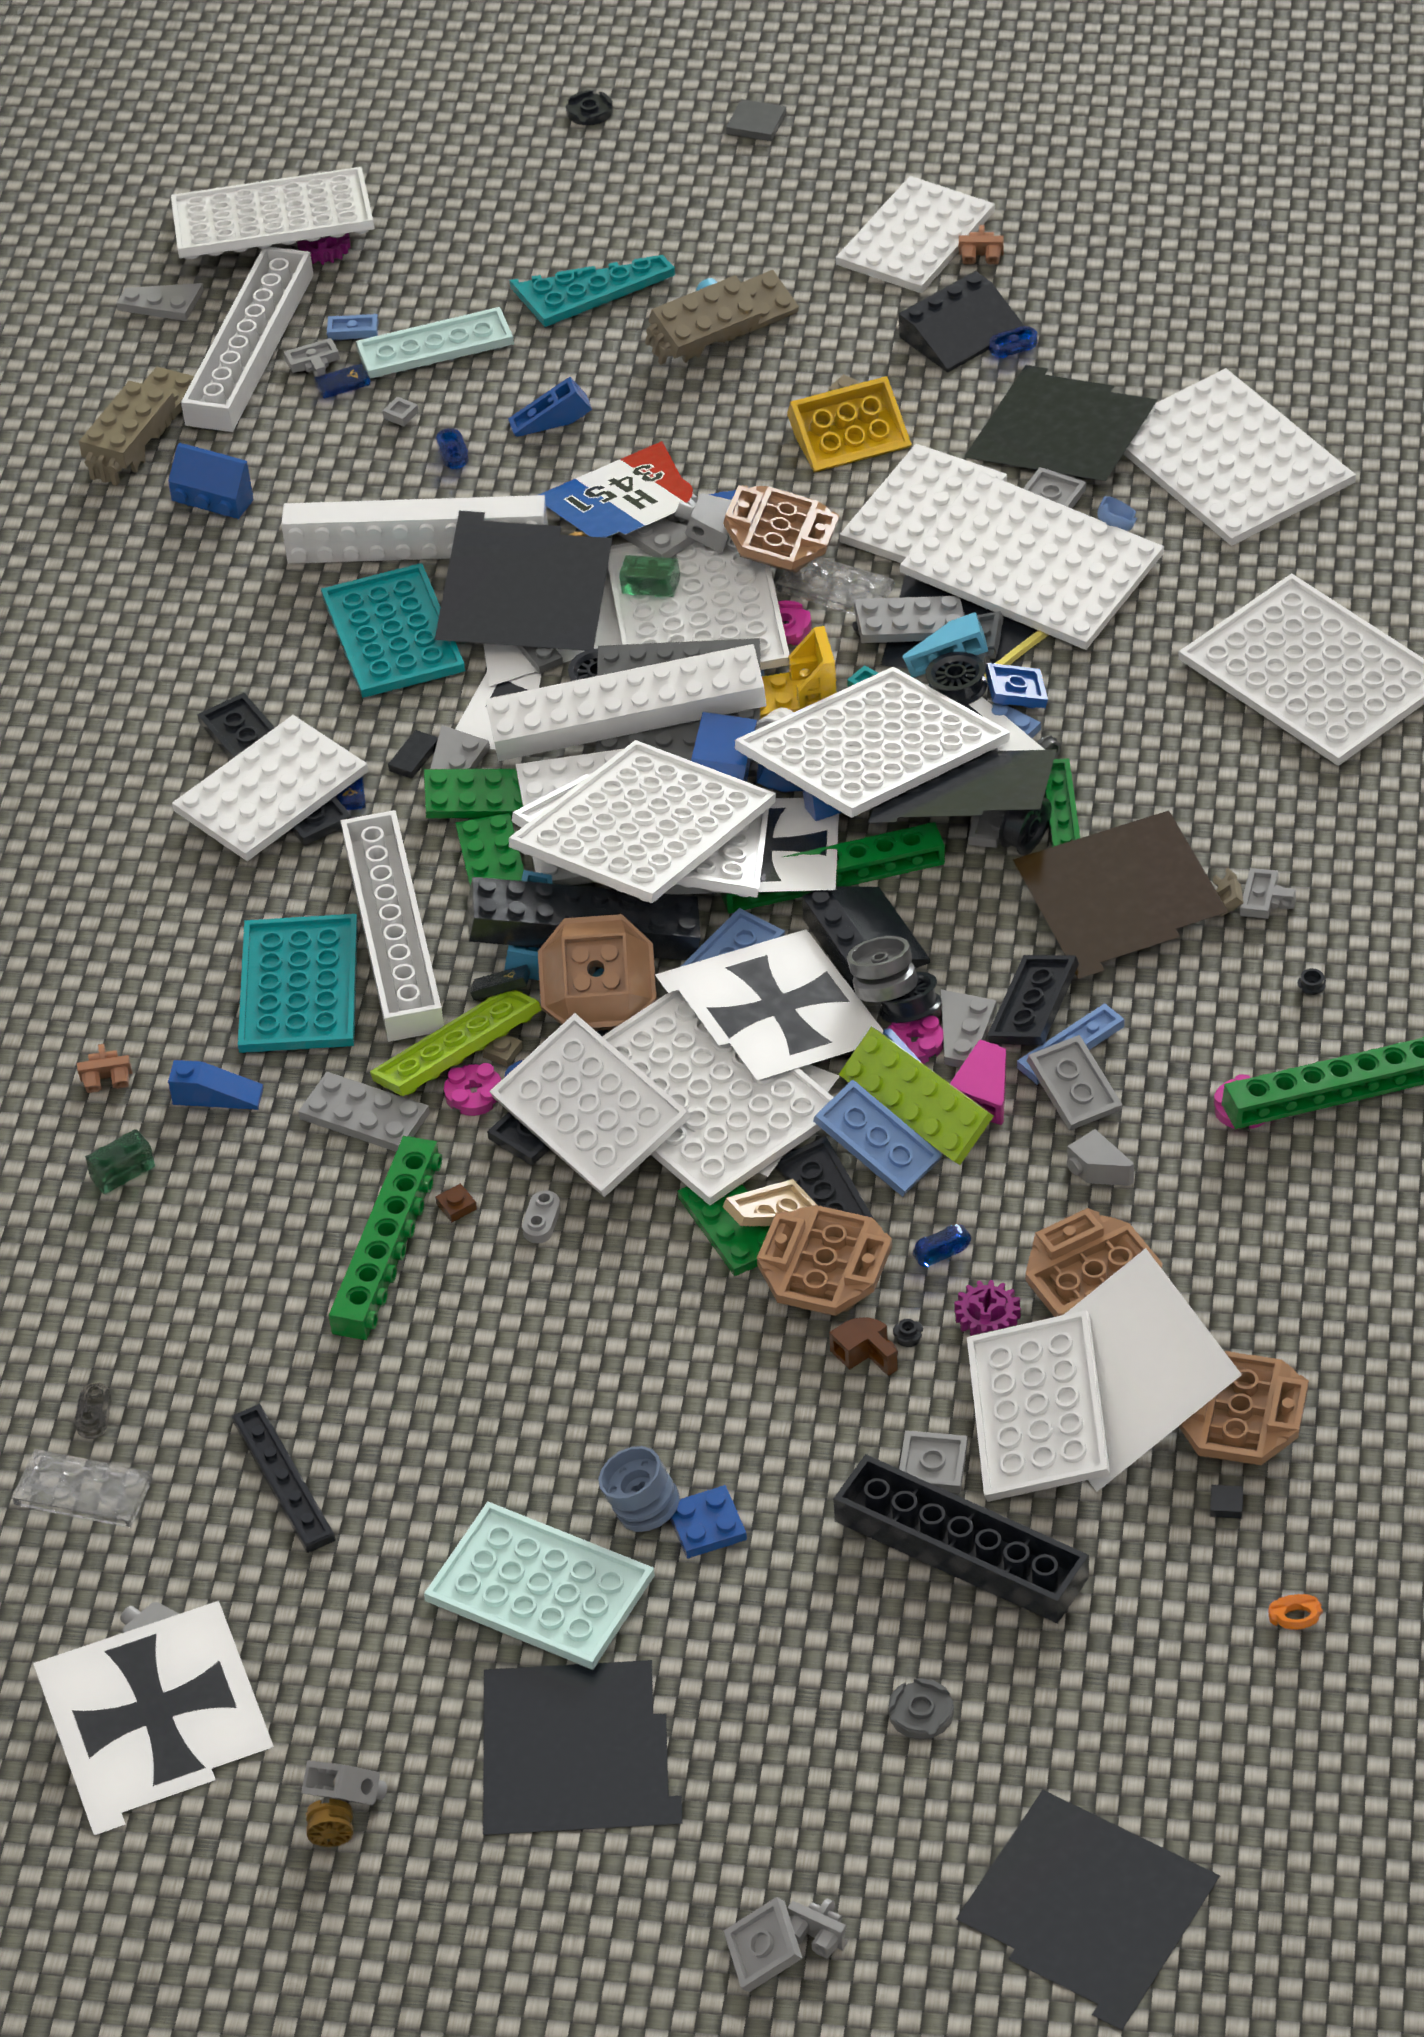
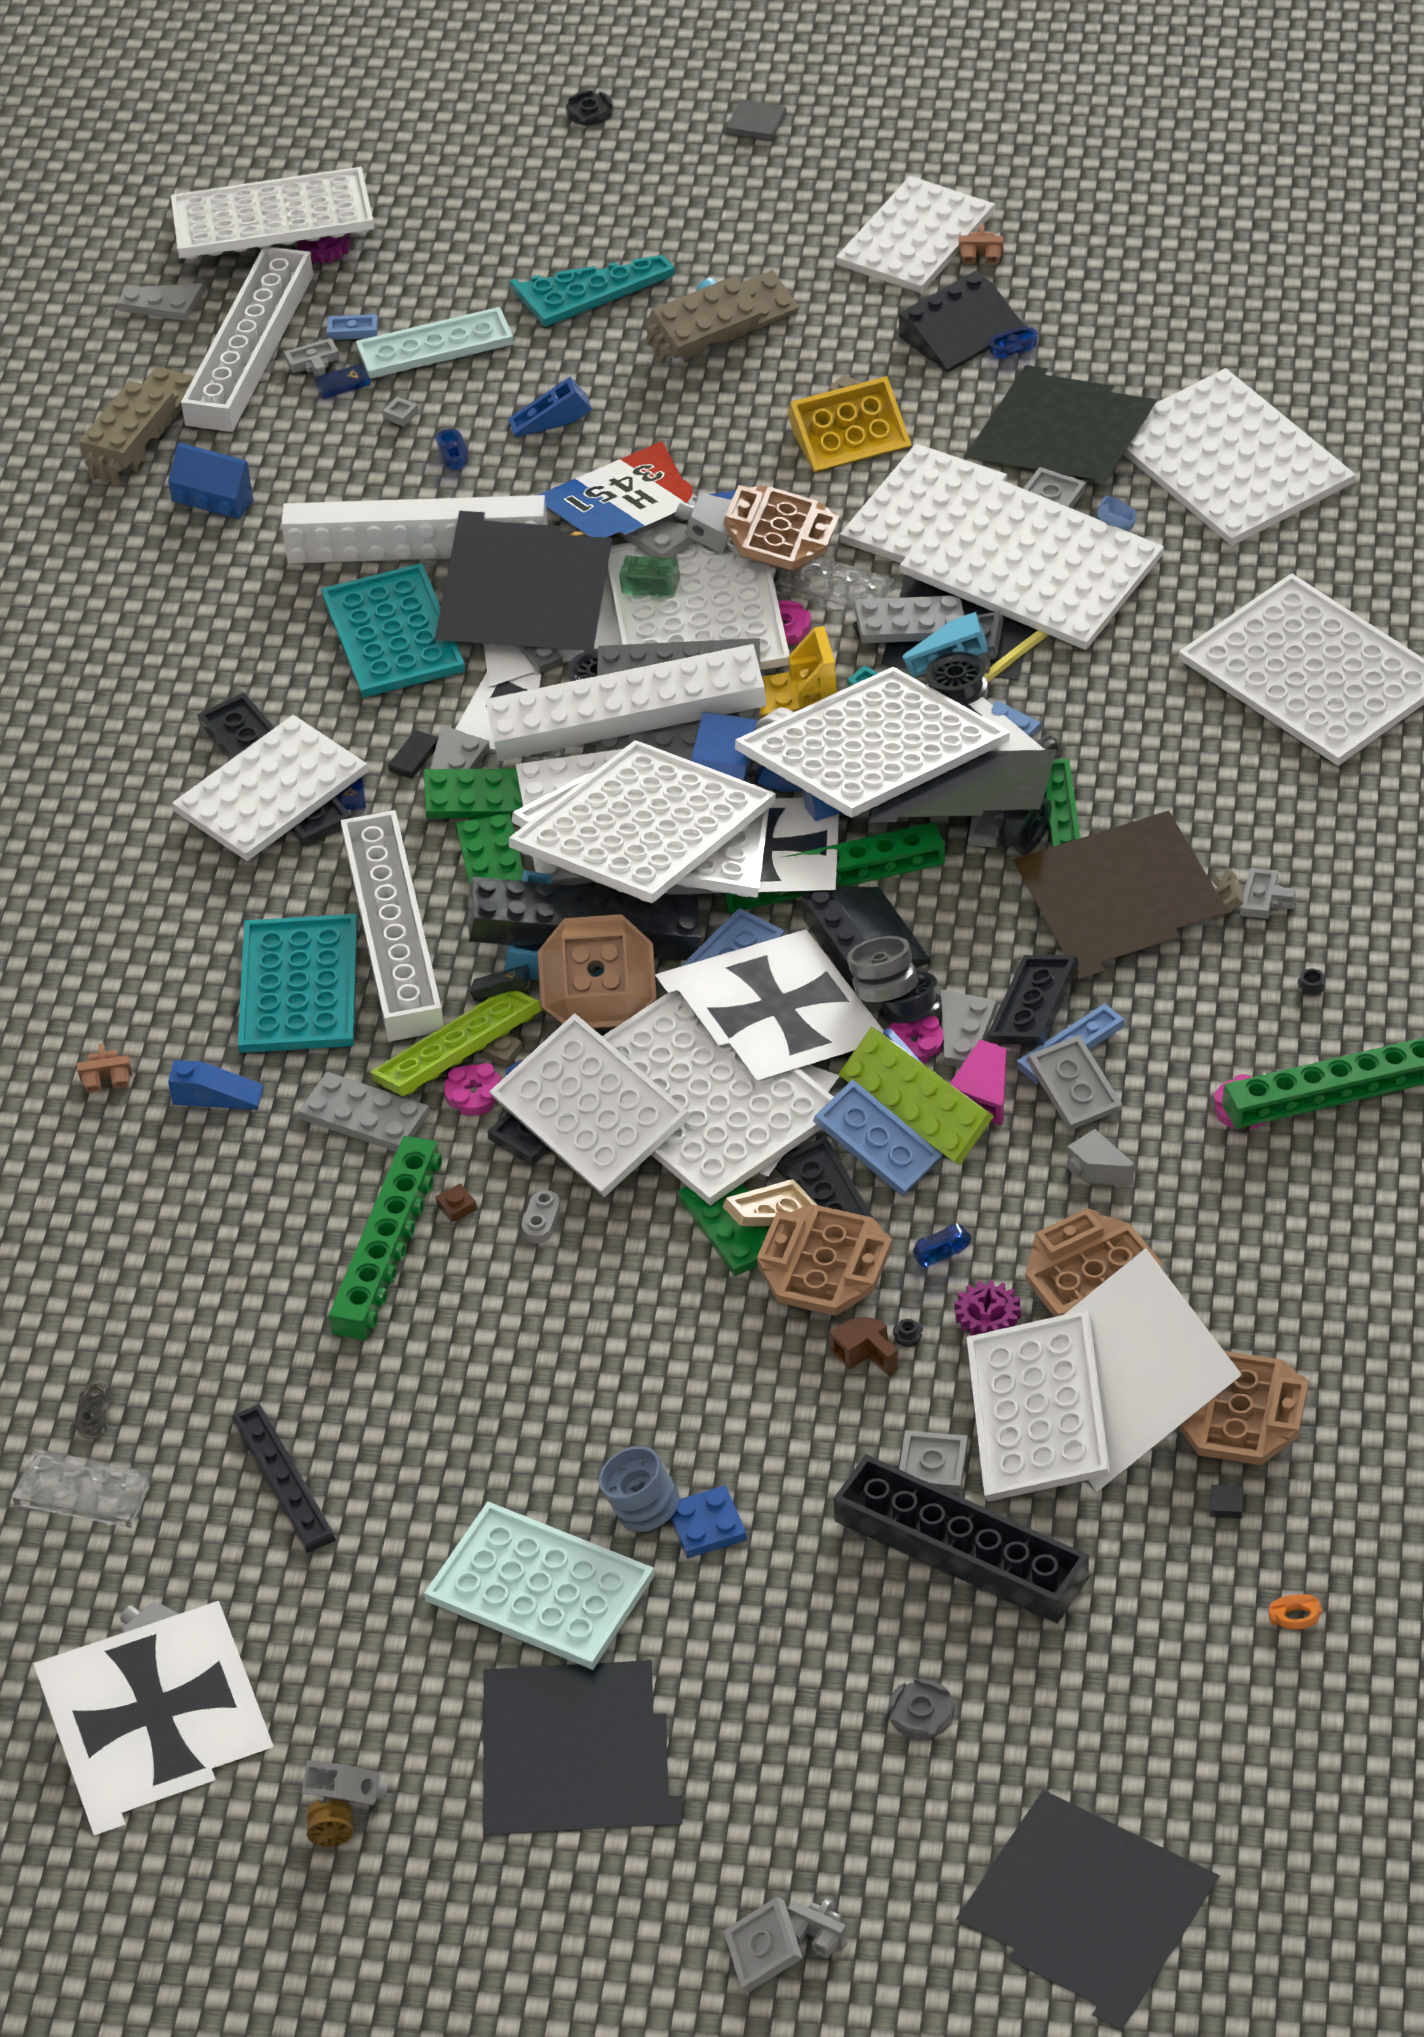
(120, 1161): clear green brick -> none
(1016, 685): blue plate -> none

